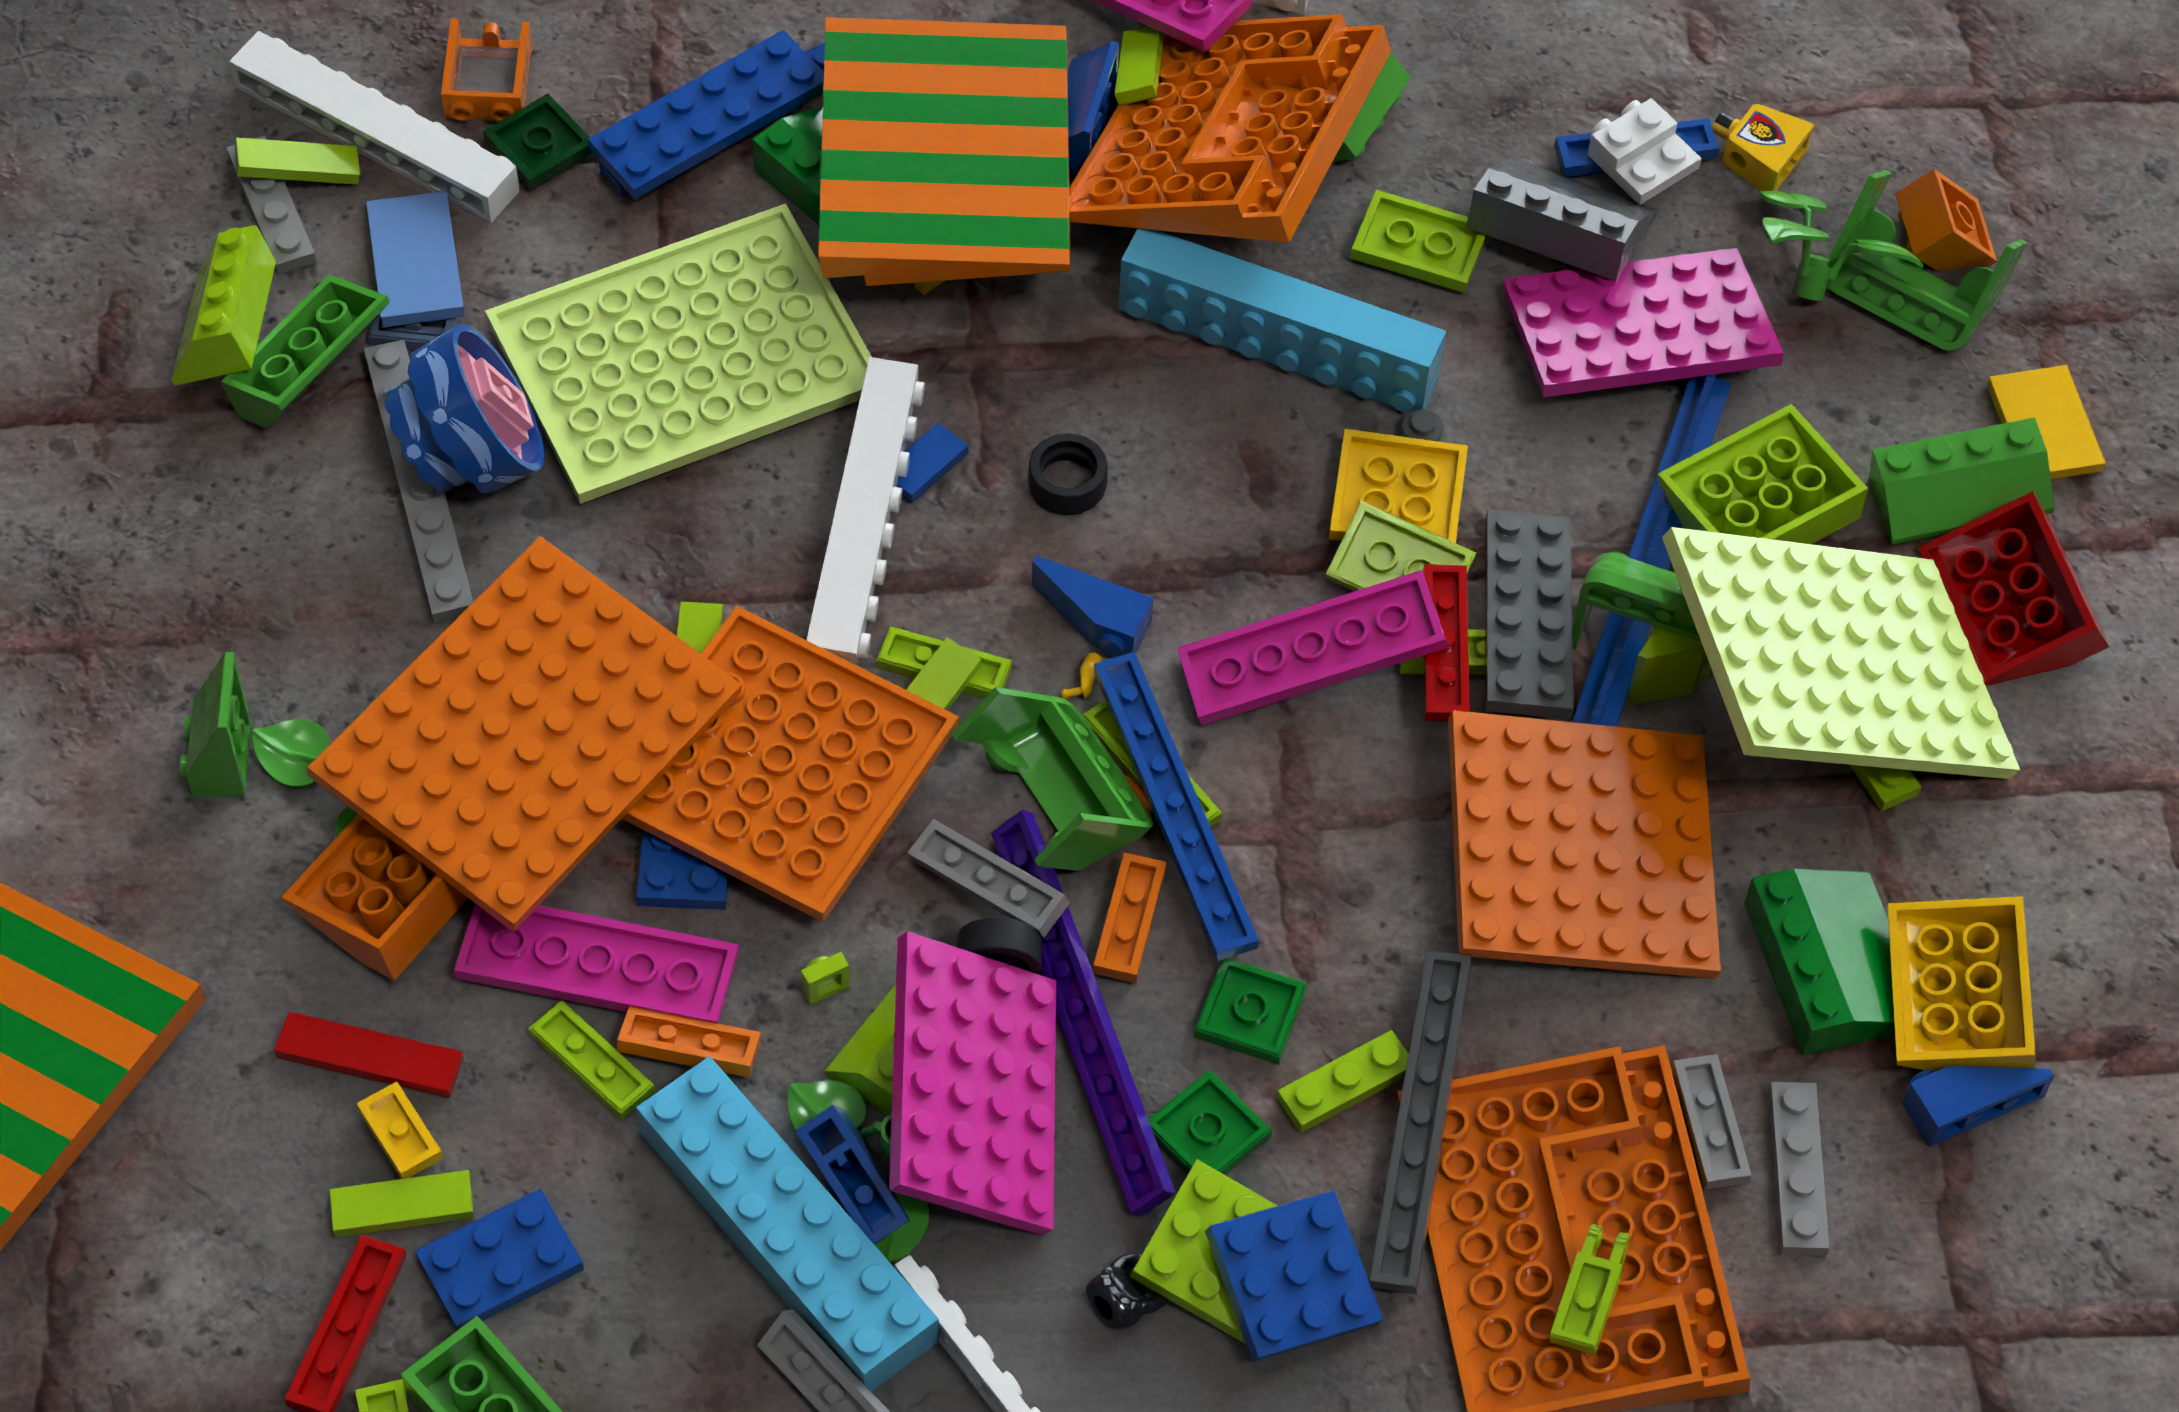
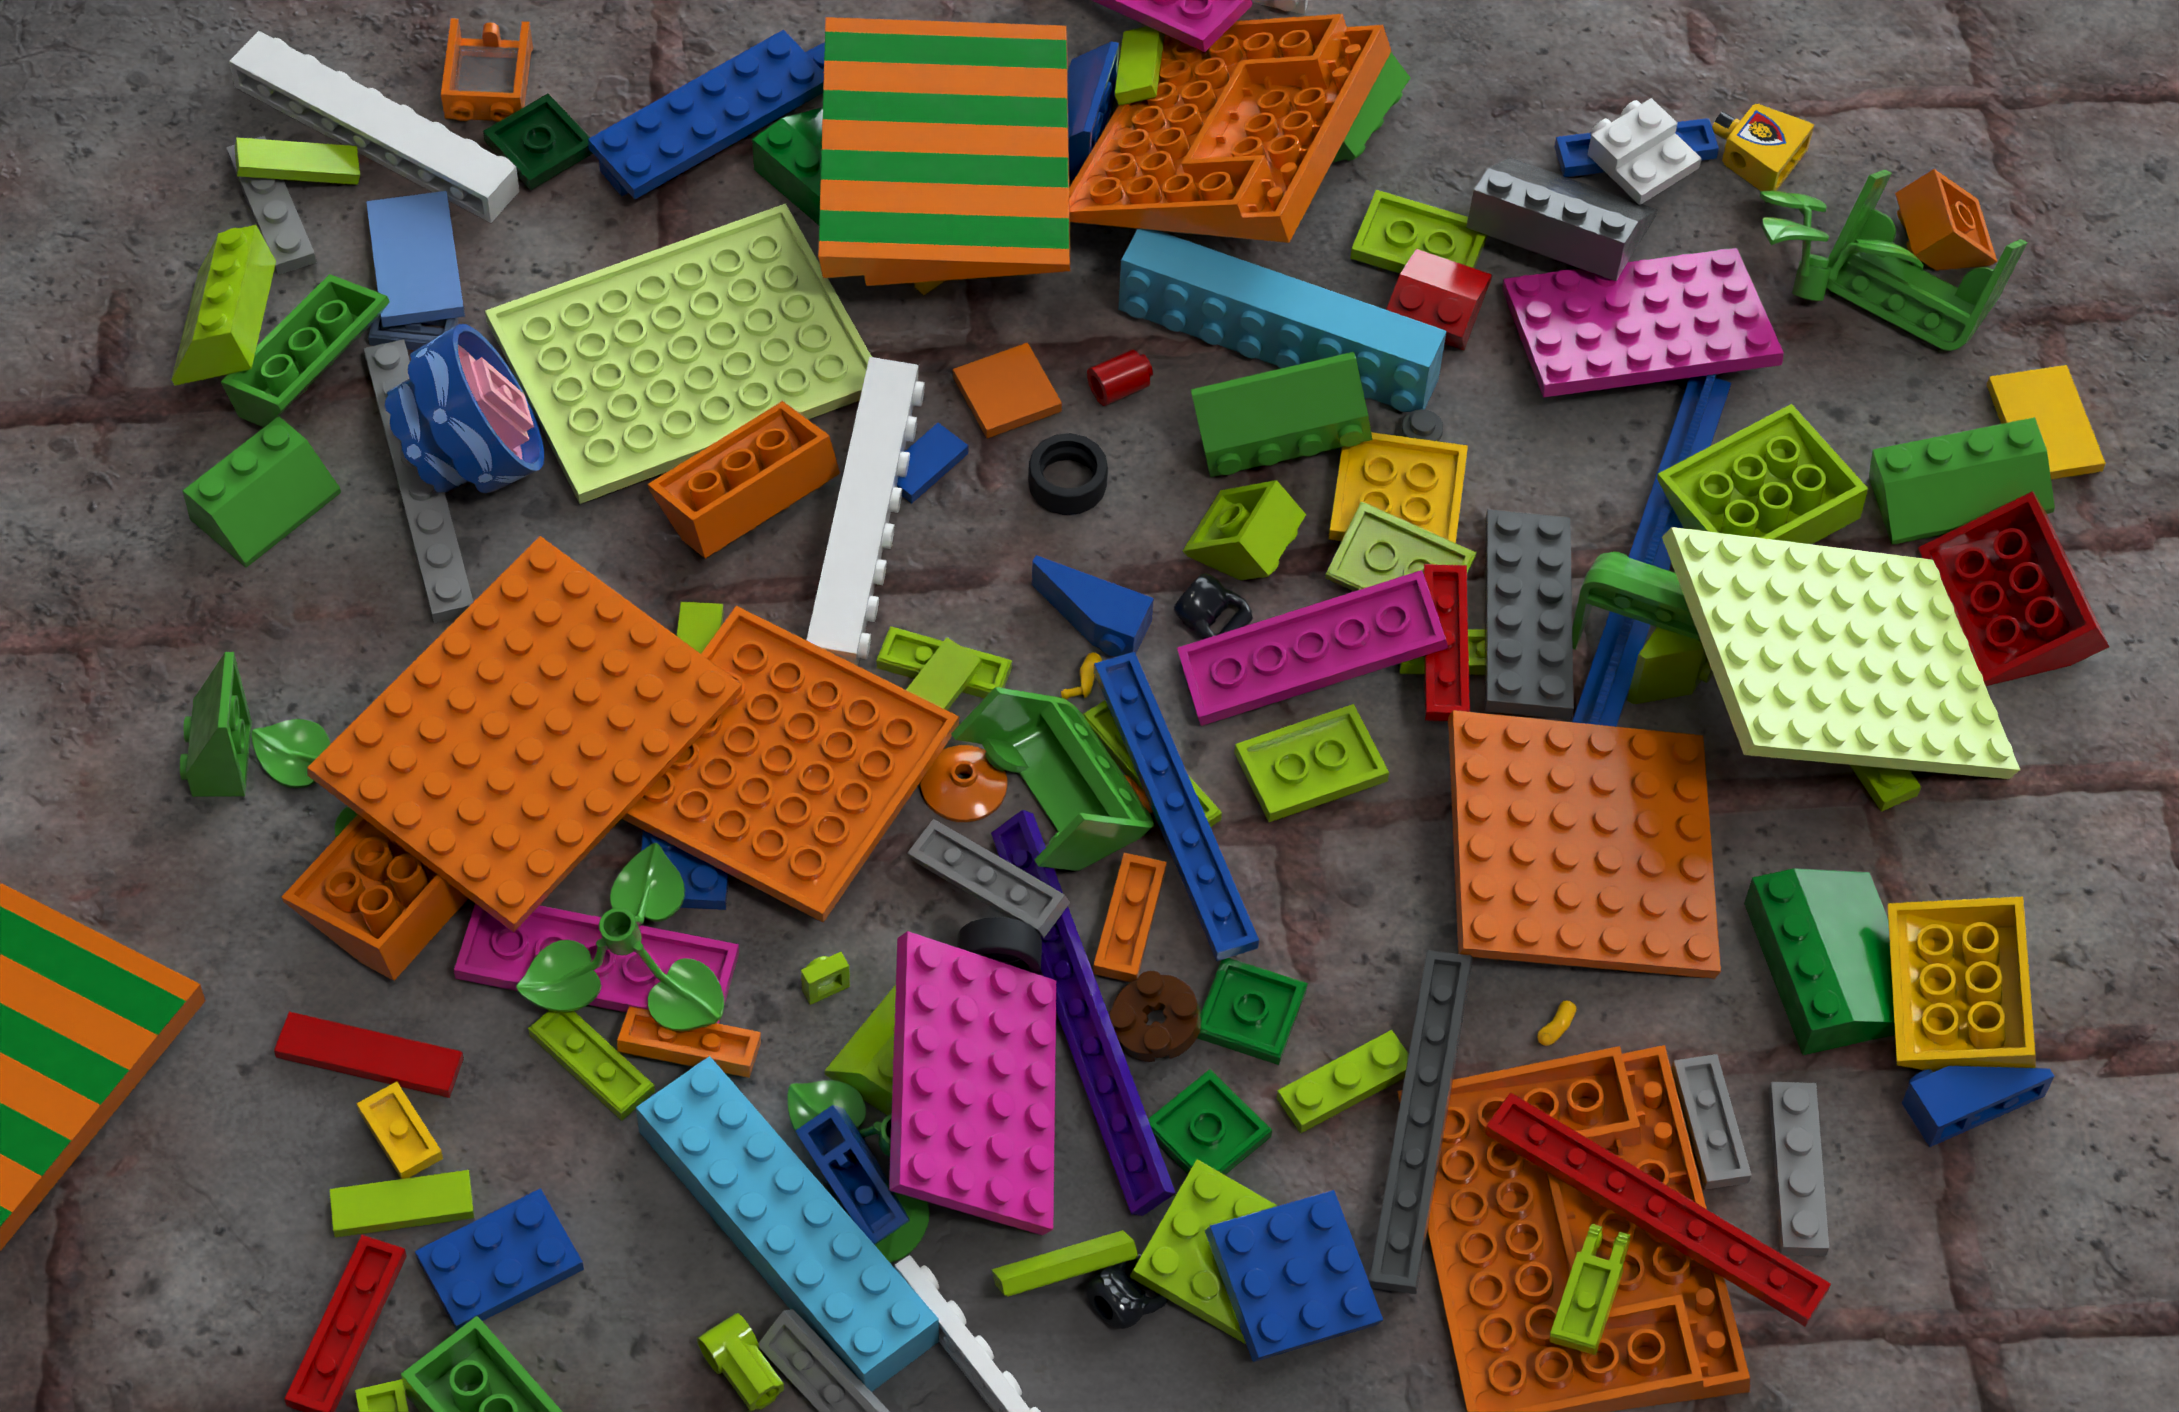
(260, 492): none -> bright green slope
(647, 888): none -> bright green plant
(735, 1352): none -> lime piece
(745, 478): none -> orange slope
(963, 798): none -> orange dish
(1007, 390): none -> orange tile
(1064, 1263): none -> lime tile
(1119, 377): none -> red brick
(1149, 994): none -> reddish brown plate
(1204, 604): none -> black piece
(1246, 530): none -> lime slope
(1282, 414): none -> bright green slope
(1311, 763): none -> lime plate
(1440, 295): none -> red slope
(1561, 1022): none -> yellow piece
(1658, 1209): none -> red plate

